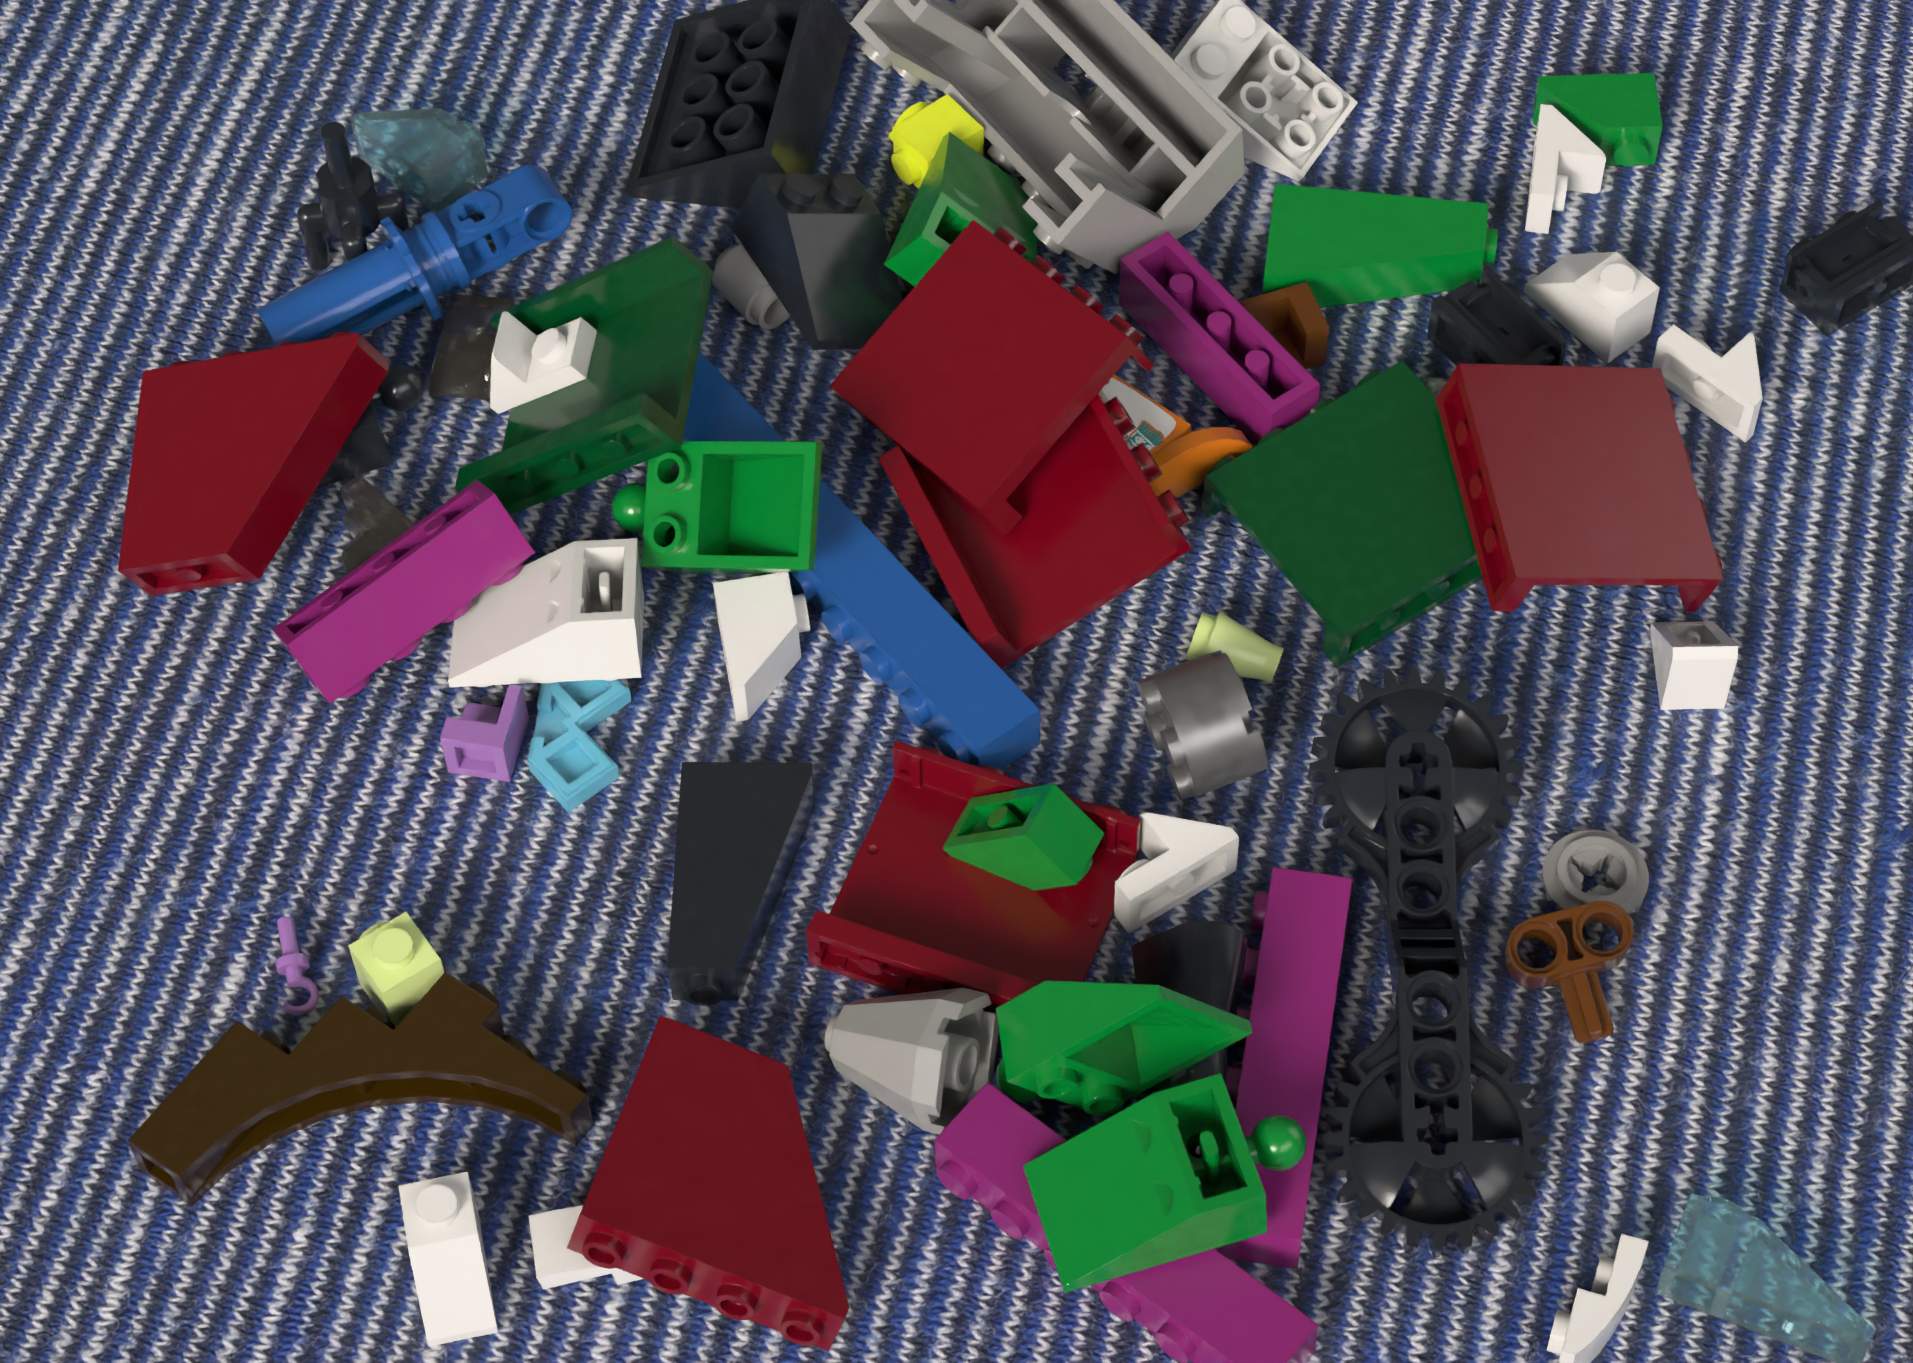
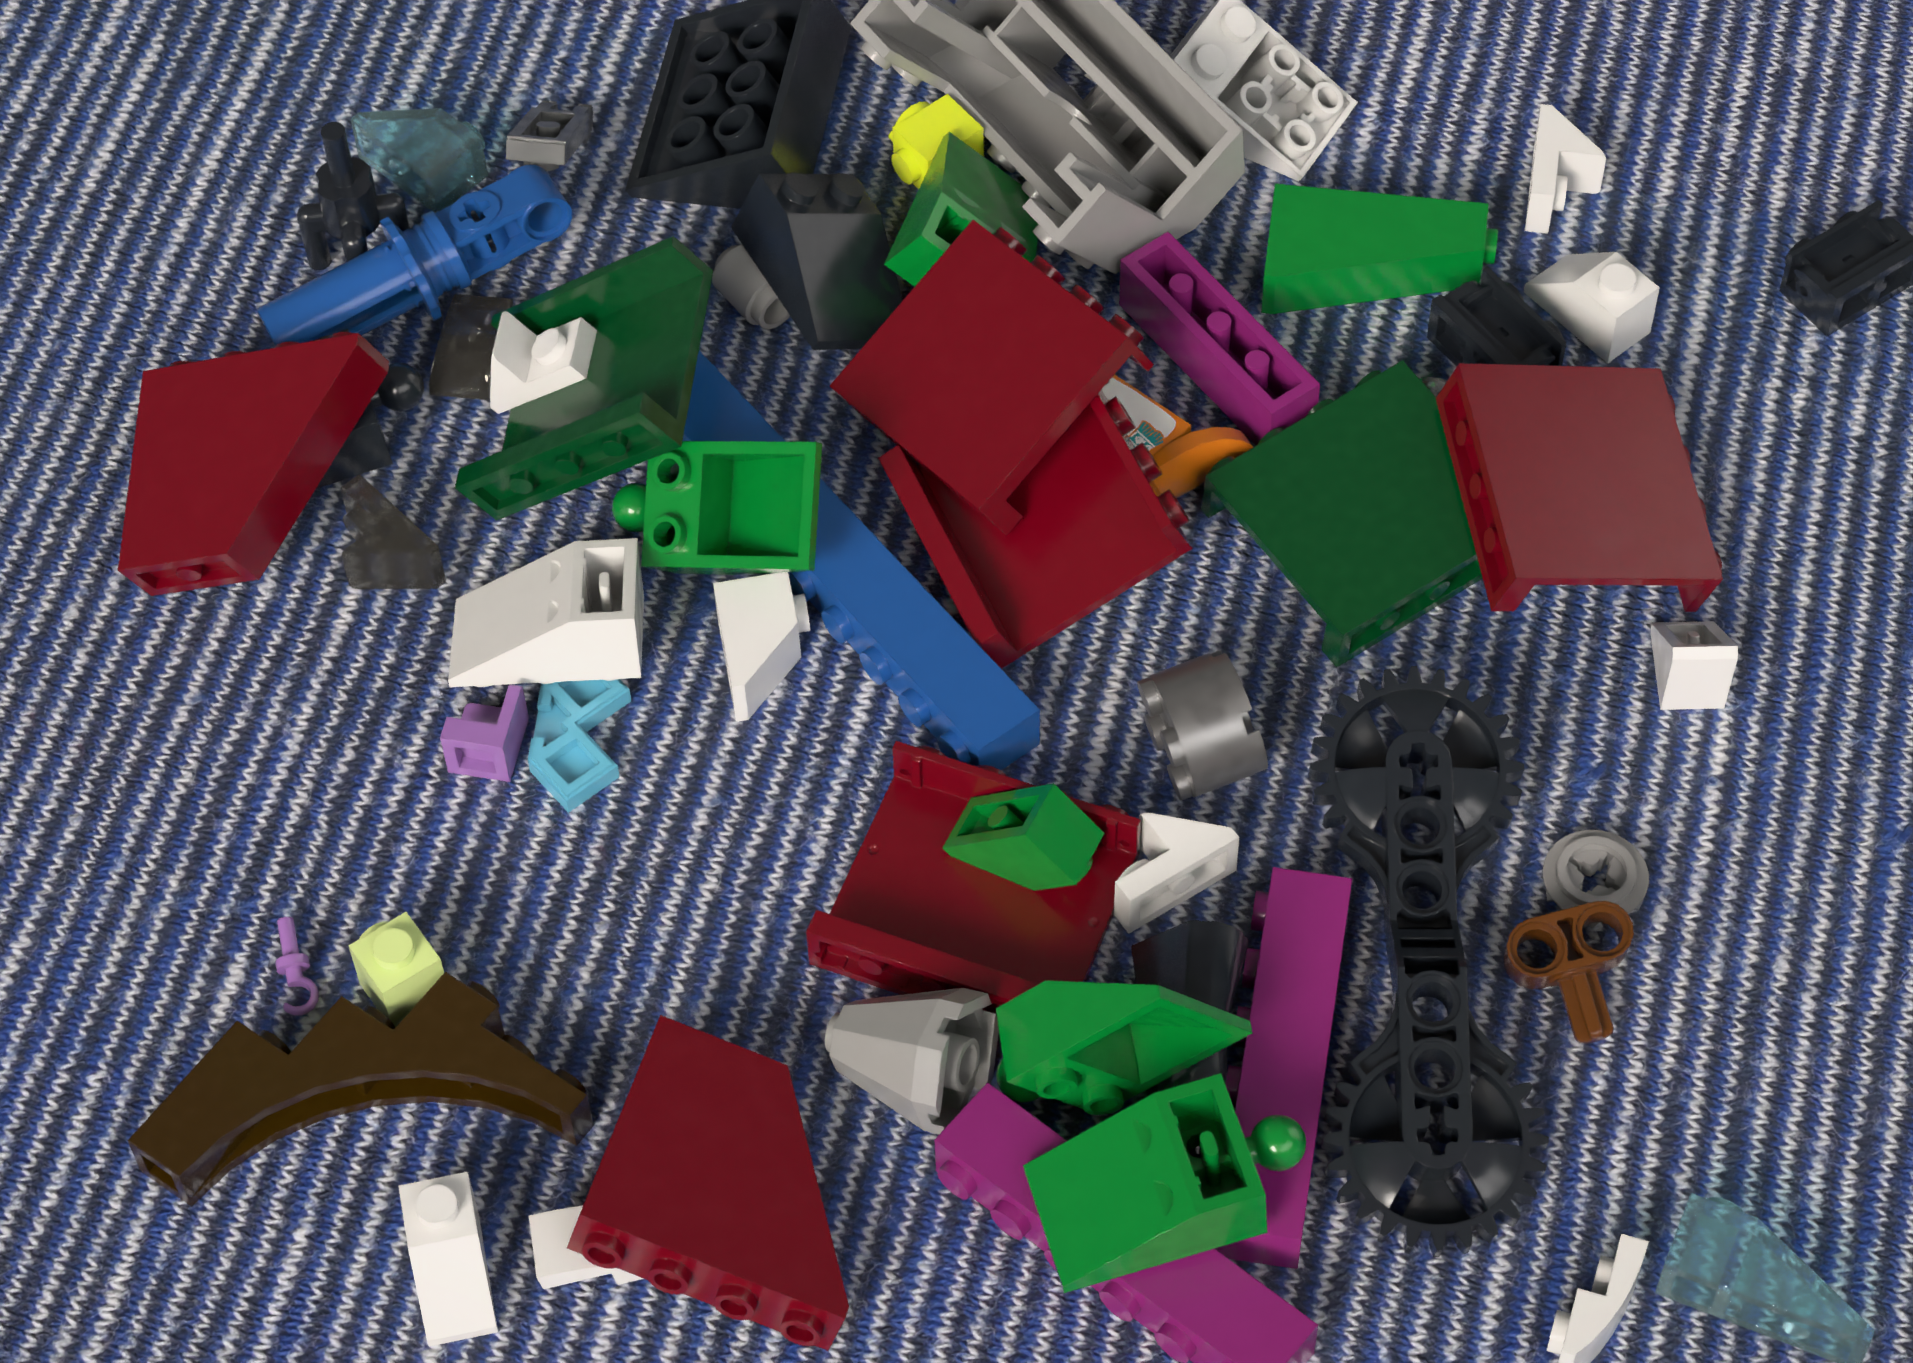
(404, 592): magenta brick -> none
(549, 135): none -> dark grey hinge
(731, 863): black slope -> none
(1248, 652): yellowish green cone -> none
(1294, 322): reddish brown panel -> none
(1611, 109): green slope -> none
(1717, 386): white slope -> none

